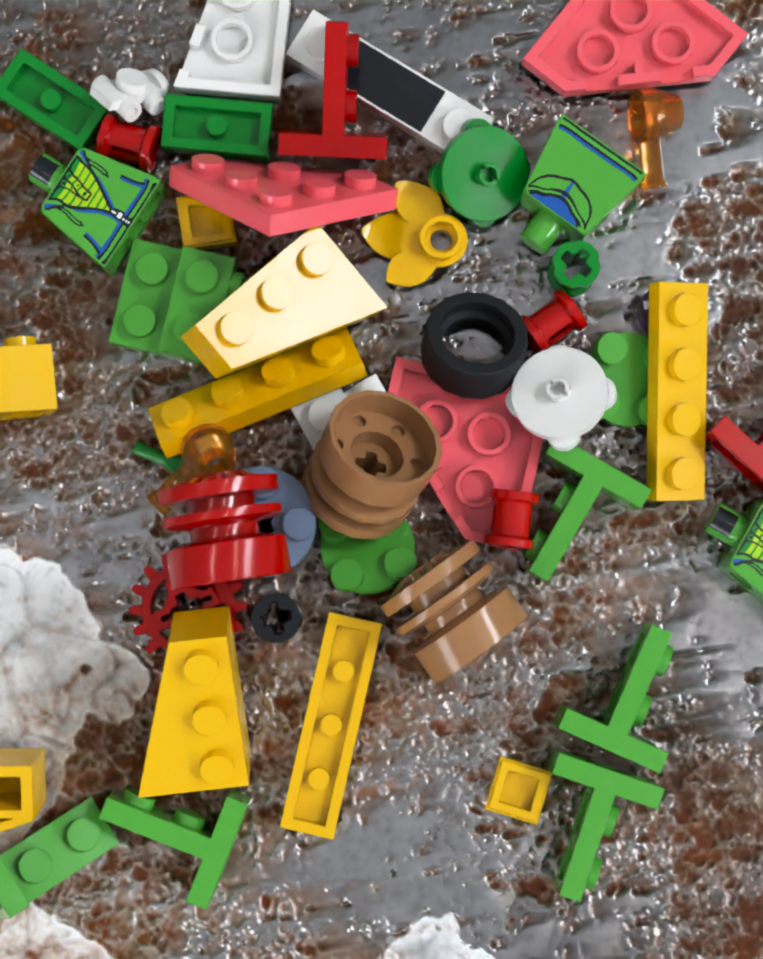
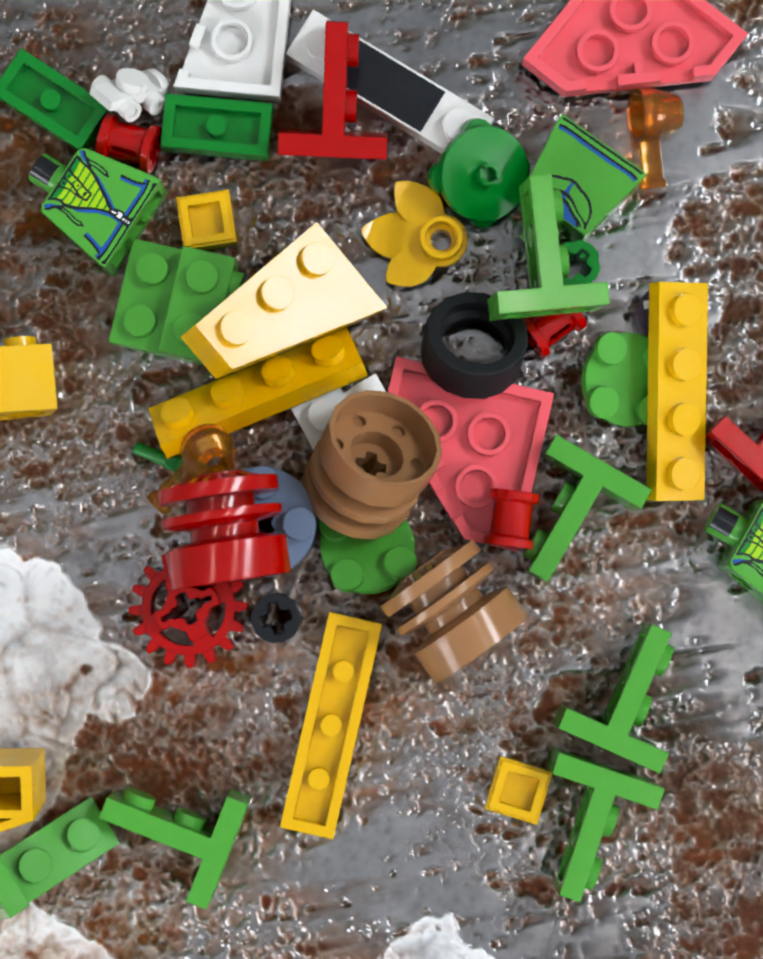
(199, 710): yellow wedge -> none
(281, 194): coral plate -> none
(545, 262): none -> bright green bracket
(560, 395): white piece -> none

